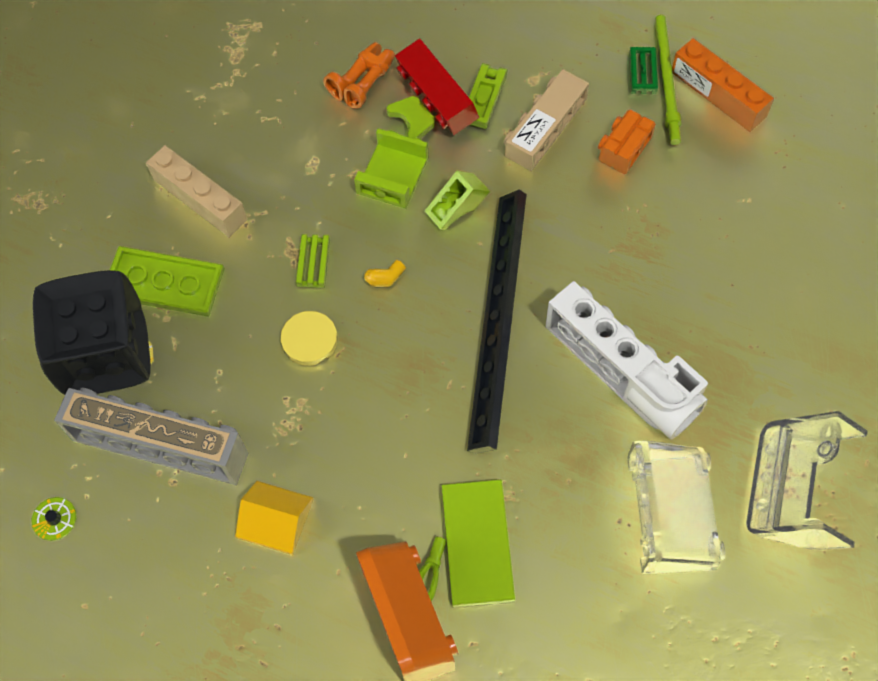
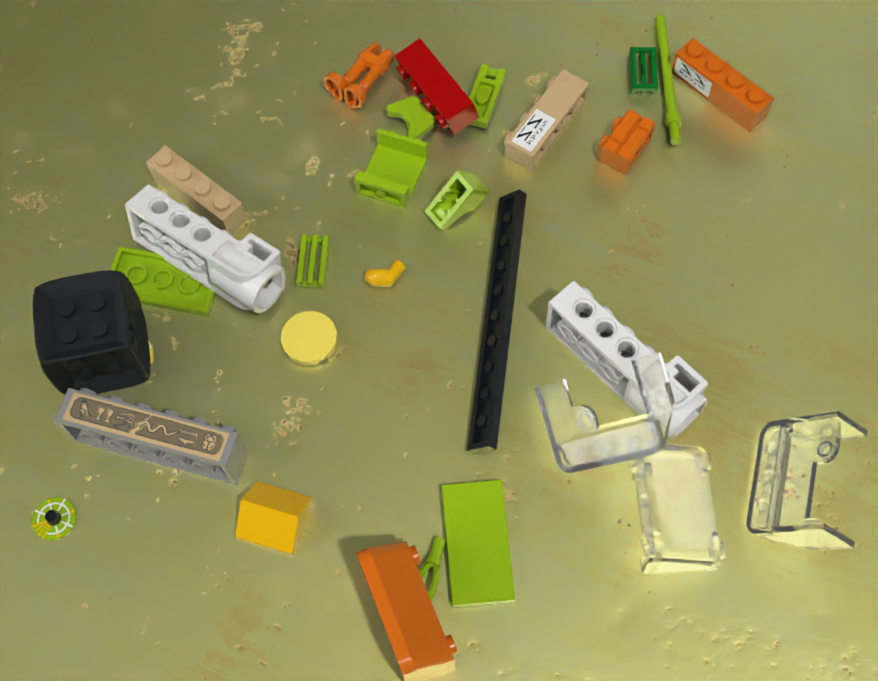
(205, 252): none -> white brick
(584, 444): none -> clear windscreen

